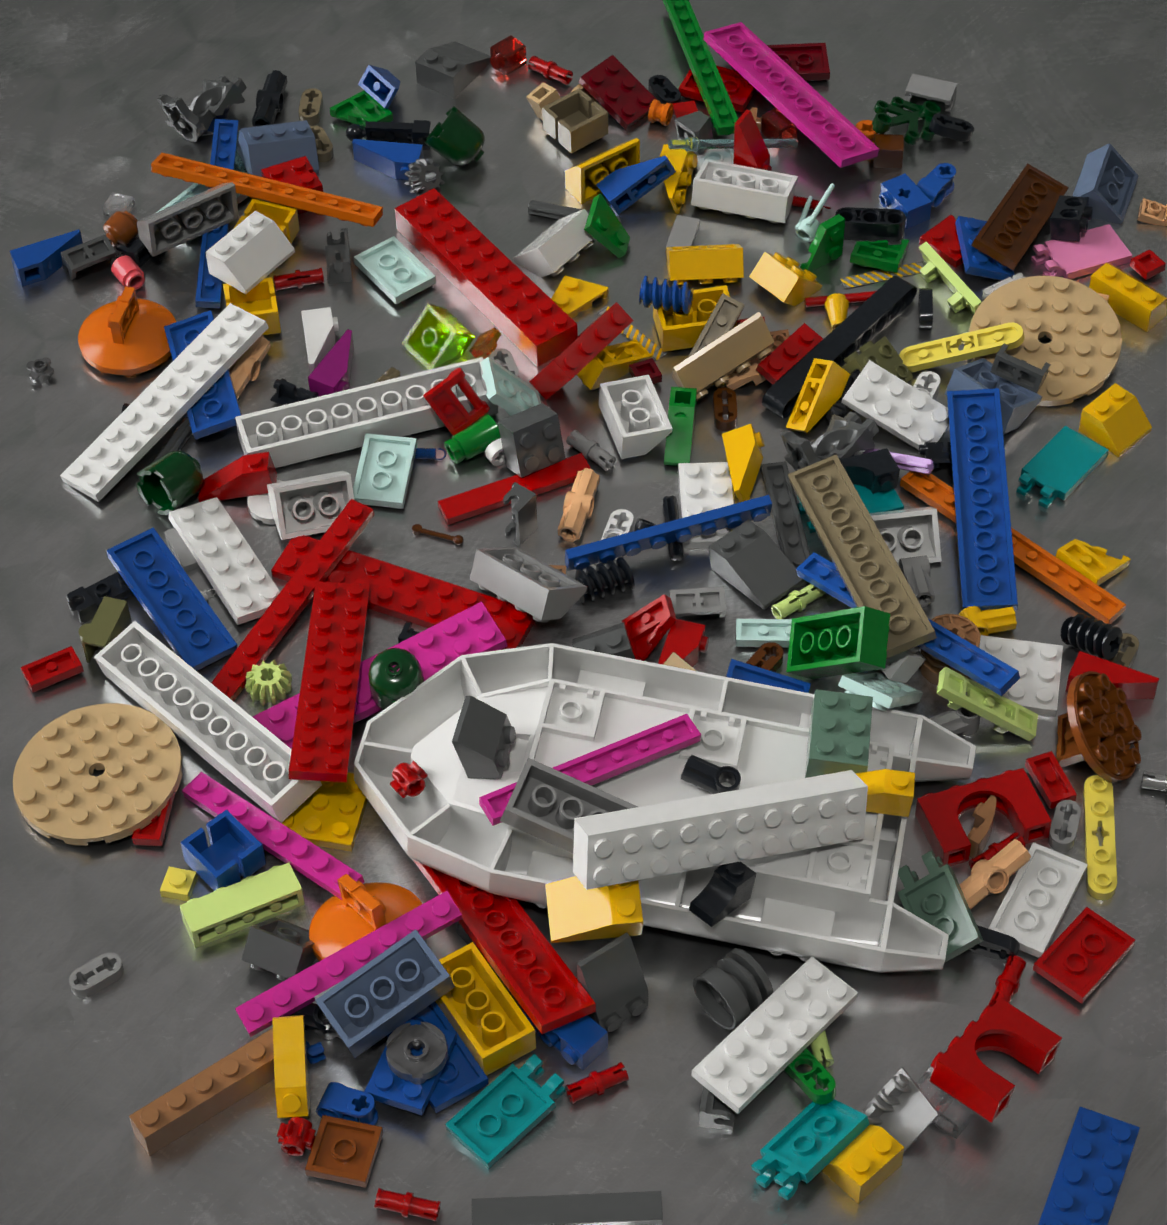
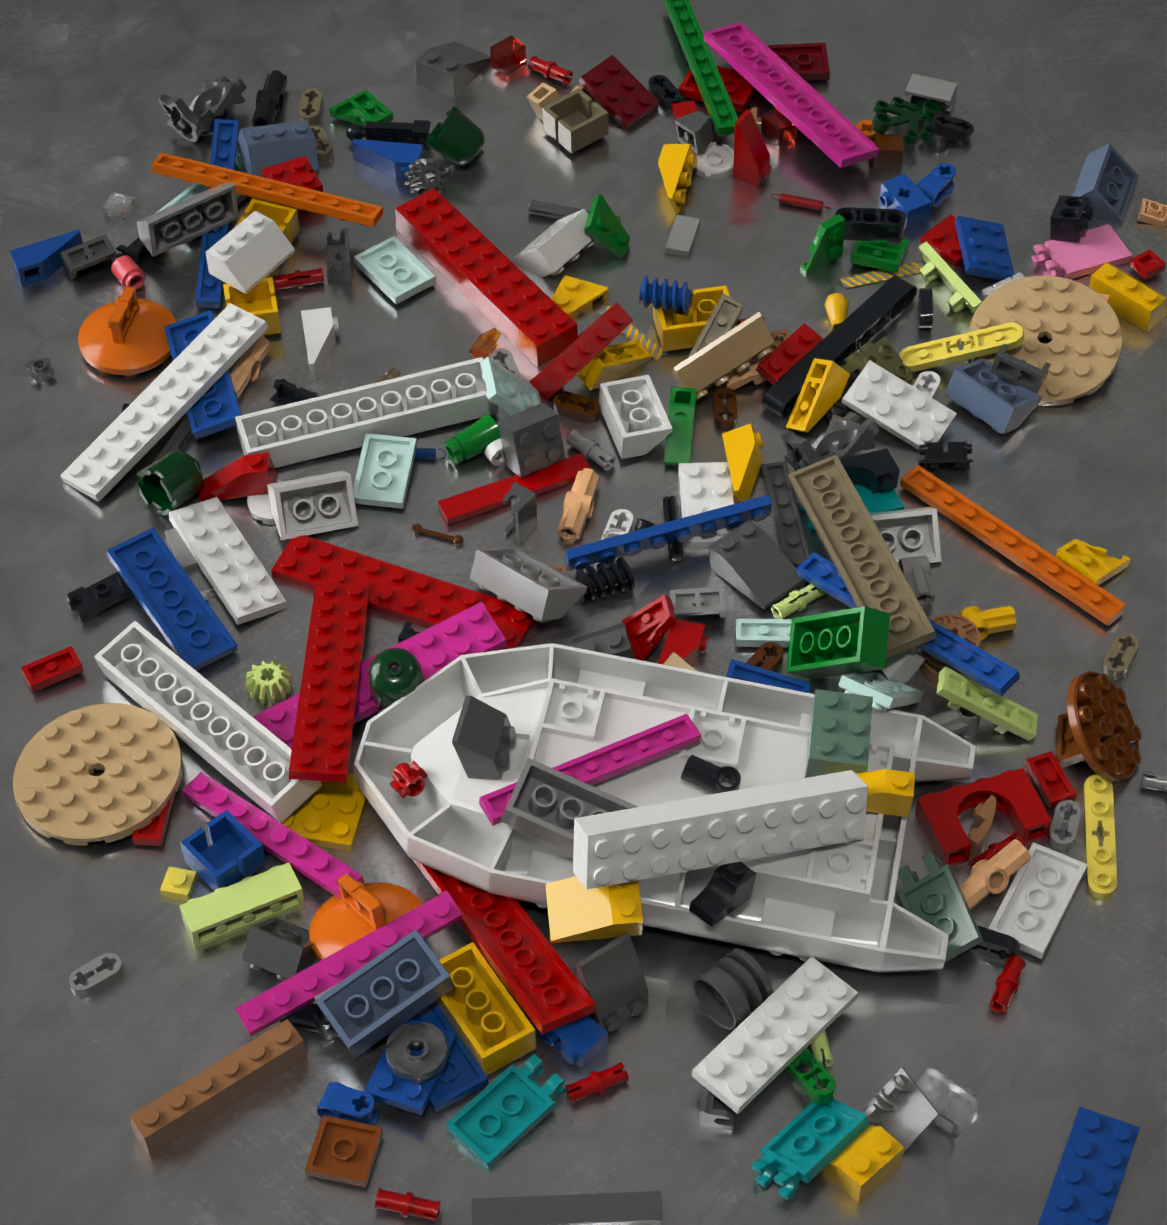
(109, 621): olive piece -> none
(121, 228): dark orange head -> none
(290, 1067): yellow slope -> none
(293, 598): red plate -> none
(296, 1136): red gear -> none
(315, 1052): blue hand -> none
(335, 368): magenta slope -> none
(380, 85): blue slope -> none
(437, 338): clear neon green slope -> none
(450, 408): red plate -> none
(576, 407): none -> reddish brown beam
(582, 178): yellow slope -> none
(631, 183): blue slope -> none
(646, 367): dark red plate -> none
(660, 112): orange wheel -> none
(692, 144): clear light blue bar -> none
(705, 263): yellow slope -> none
(744, 191): white slope -> none
(784, 278): yellow slope -> none
(807, 227): light aqua plant -> none
(851, 297): red bar -> none
(910, 462): lavender axle -> none
(981, 499): blue plate -> none
(1001, 1030): red arch -> none
(1019, 217): reddish brown plate -> none
(1038, 670): white plate -> none
(1061, 466): teal tile -> none
(1084, 955): red plate -> none
(1092, 636): black piece -> none
(1115, 420): yellow slope -> none
(1133, 682): red slope -> none

